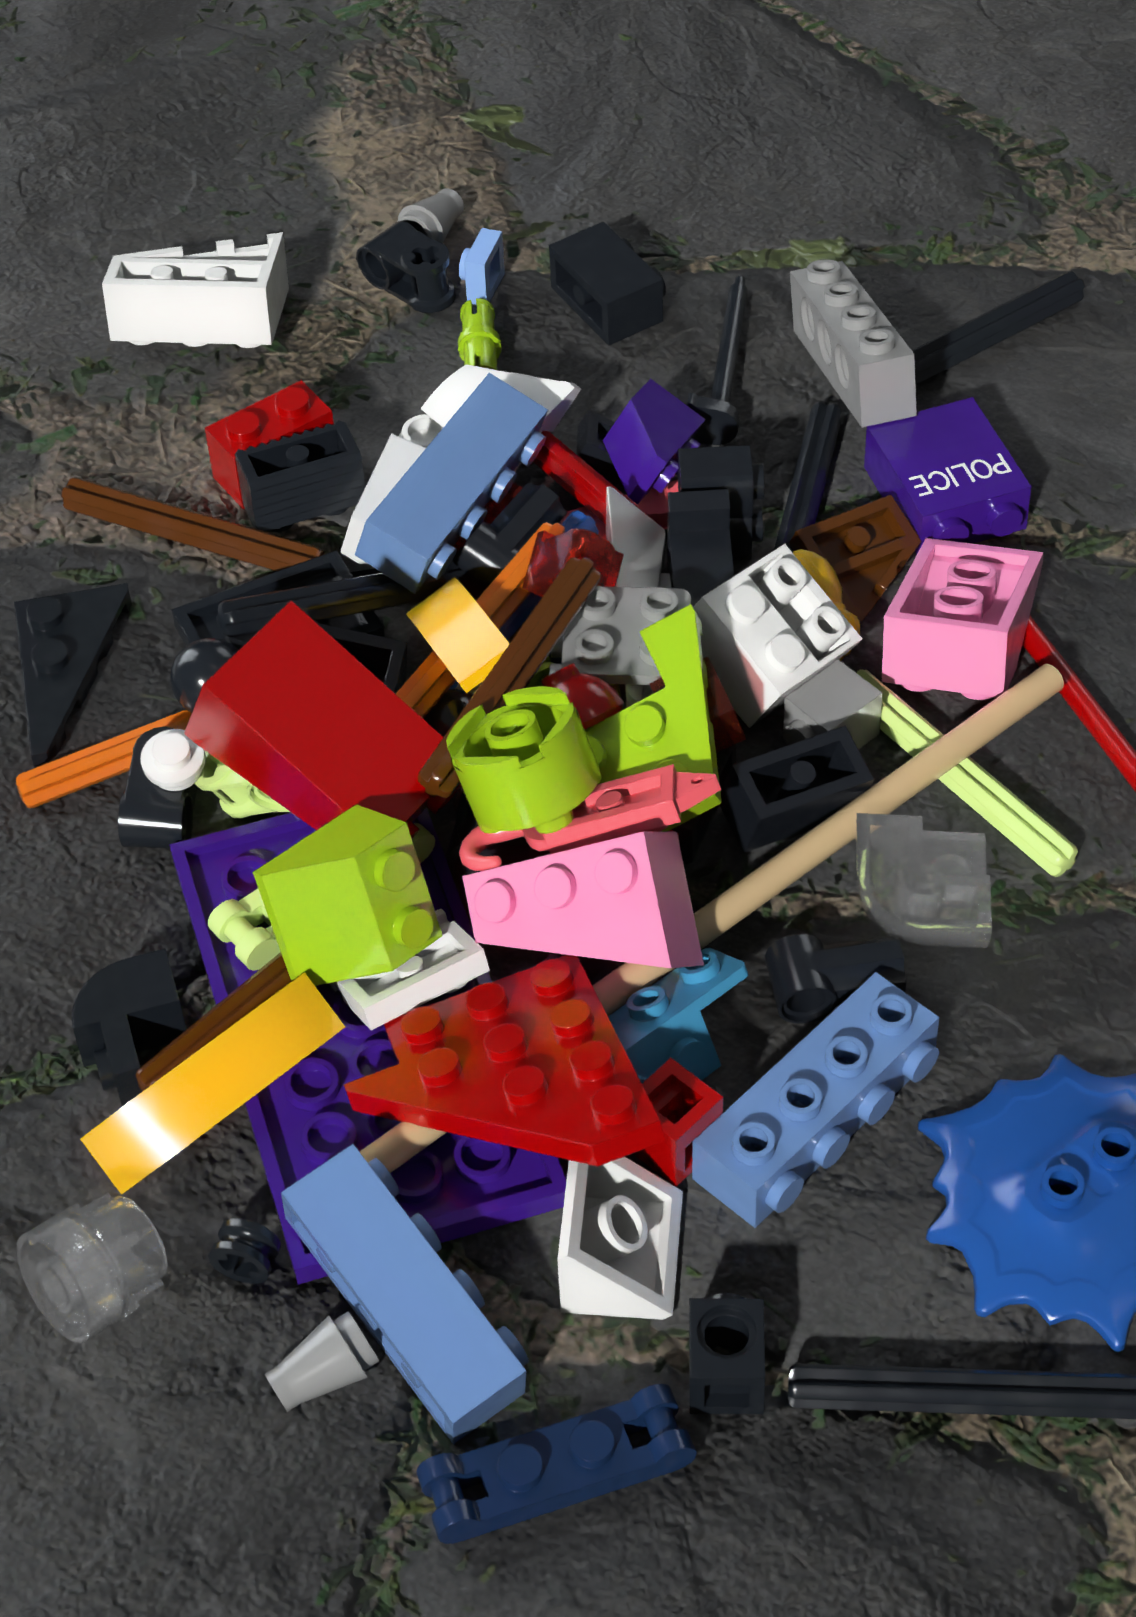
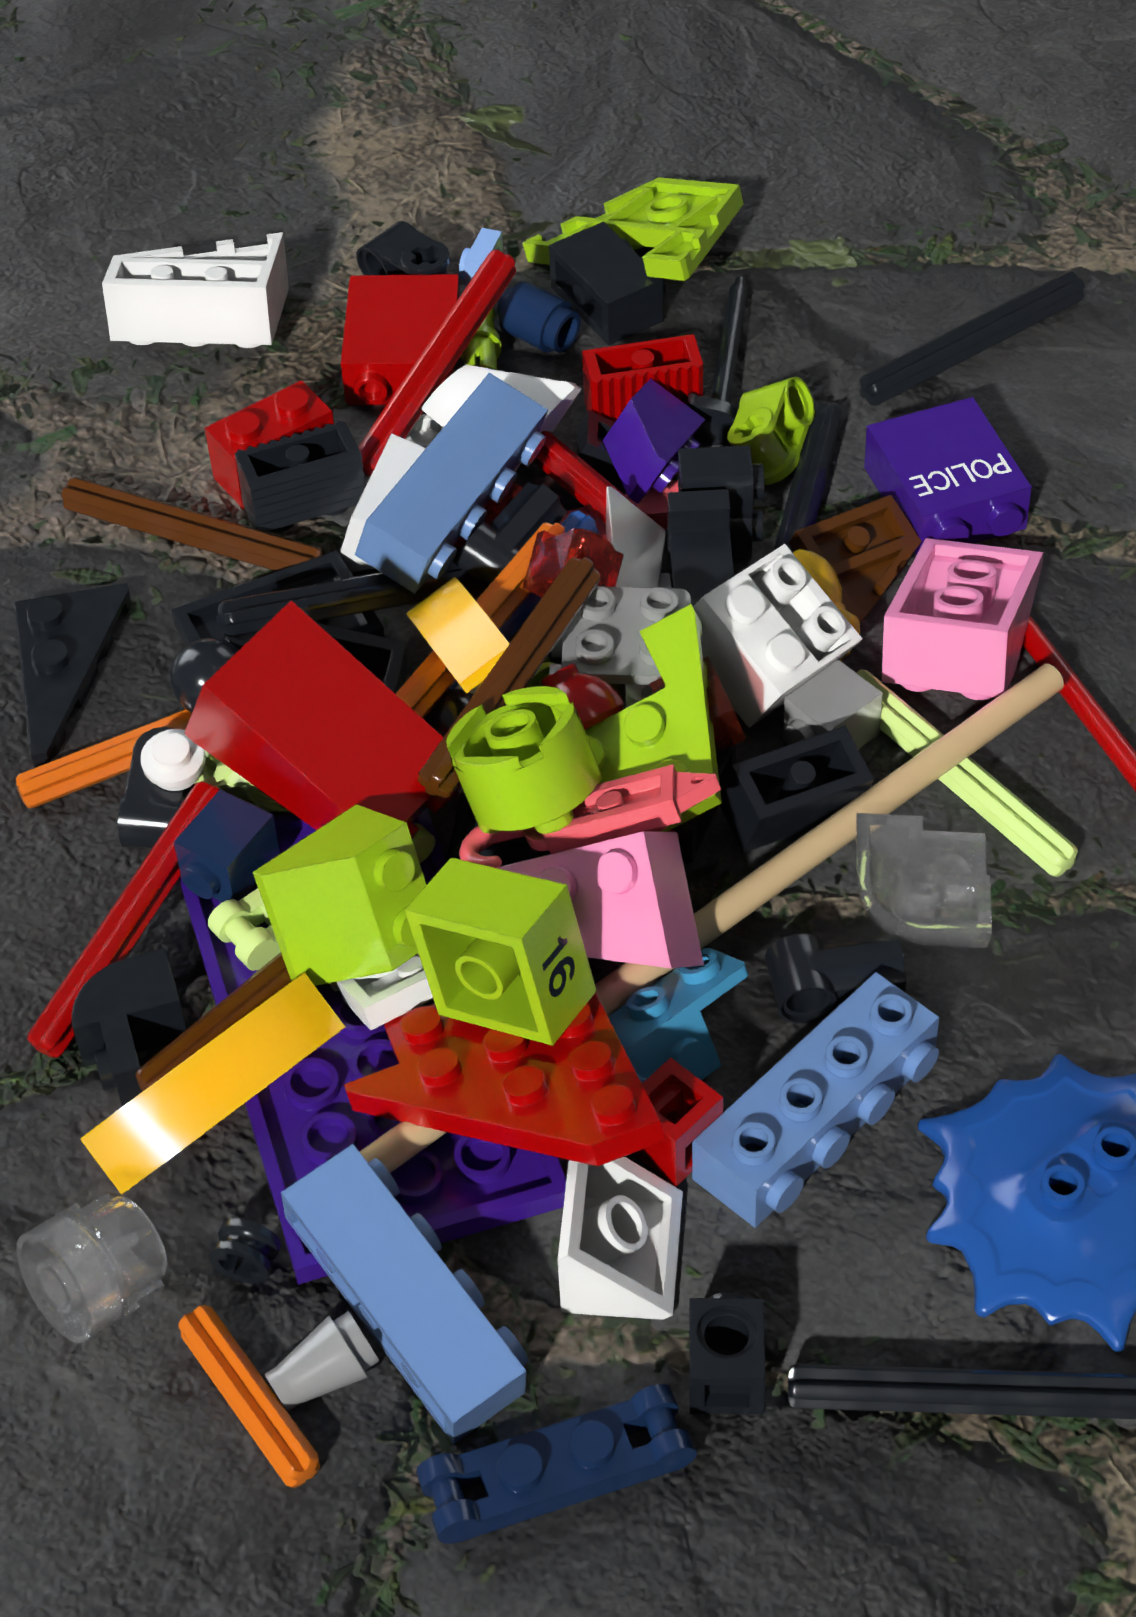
(120, 927): none -> red axle
(225, 848): none -> dark blue brick
(249, 1396): none -> orange axle
(388, 329): none -> red panel
(434, 214): light grey cone -> none
(439, 355): none -> red axle
(501, 950): none -> lime brick
(538, 317): none -> dark blue brick
(620, 371): none -> red brick
(668, 214): none -> lime wing
(774, 425): none -> lime piece
(853, 343): light grey brick -> none

